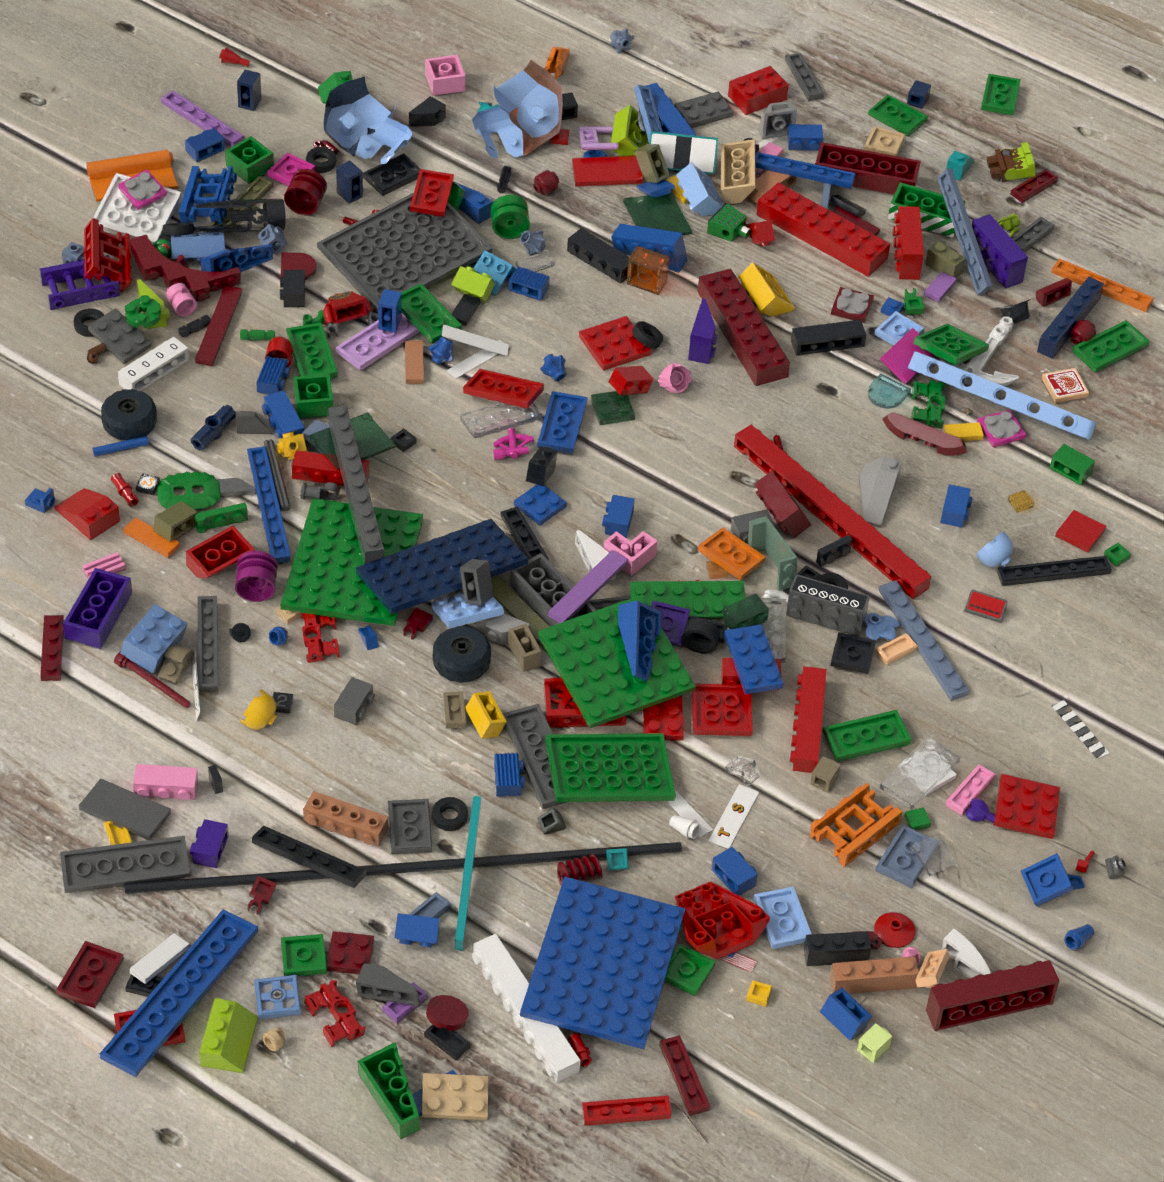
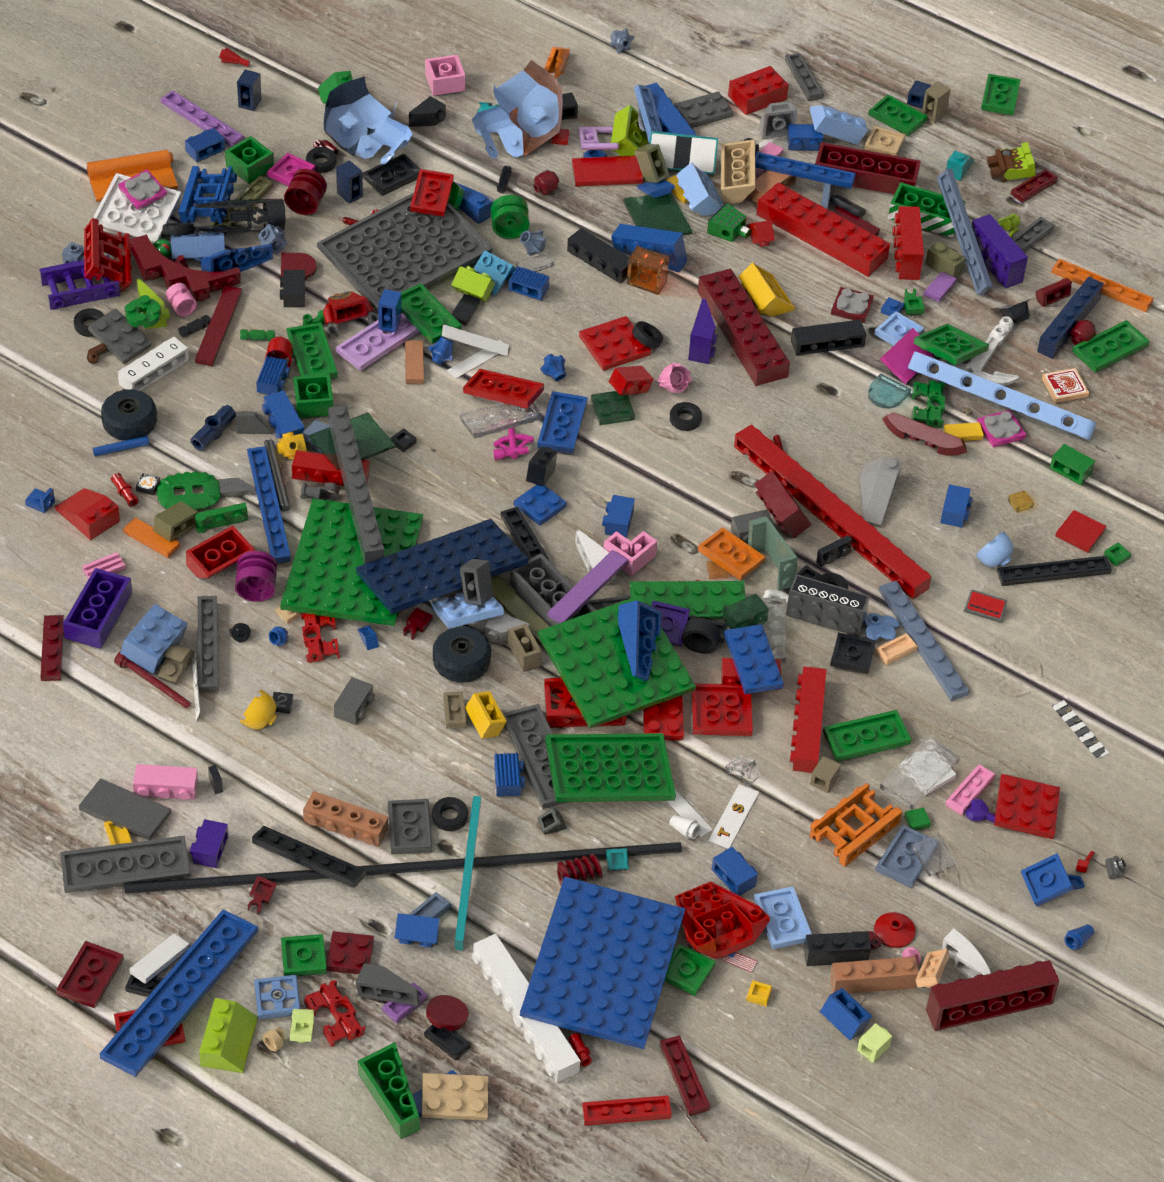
(302, 1025): none -> yellowish green bracket
(685, 407): none -> black tyre
(838, 124): none -> light blue slope
(936, 101): none -> dark tan brick

